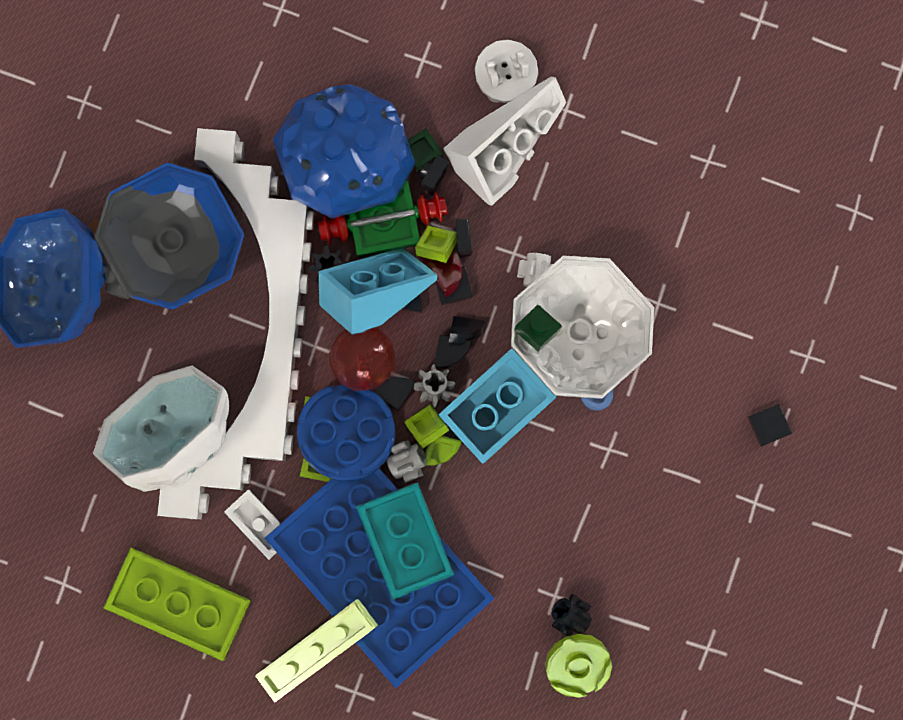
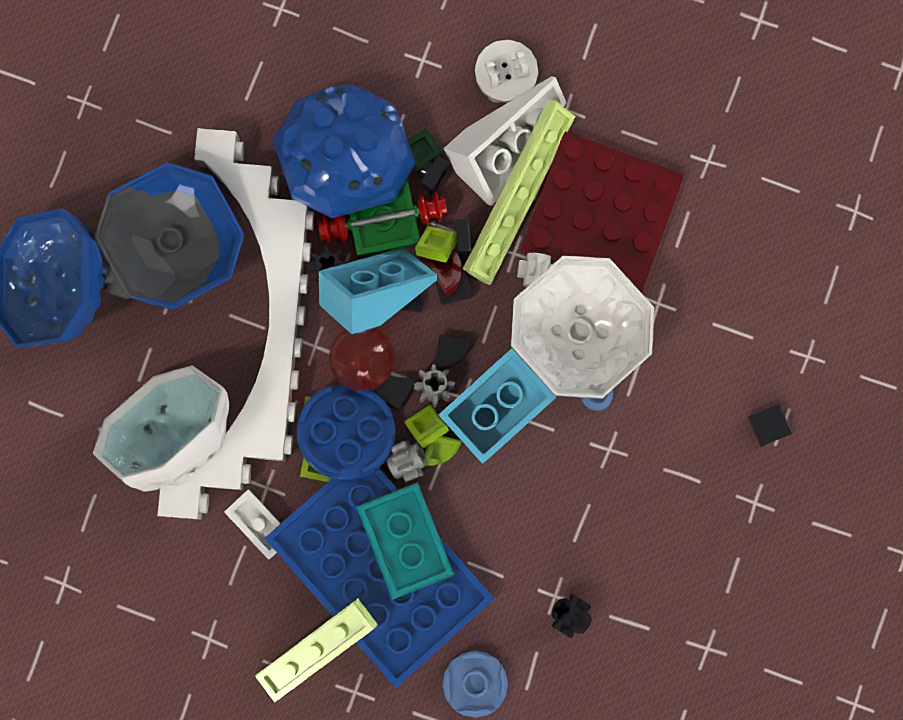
(177, 604): lime tile -> none
(465, 328): black tile -> none
(475, 684): none -> medium blue tile
(518, 192): none -> yellowish green tile
(538, 328): dark green plate -> none
(578, 665): lime tile -> none
(603, 207): none -> dark red plate

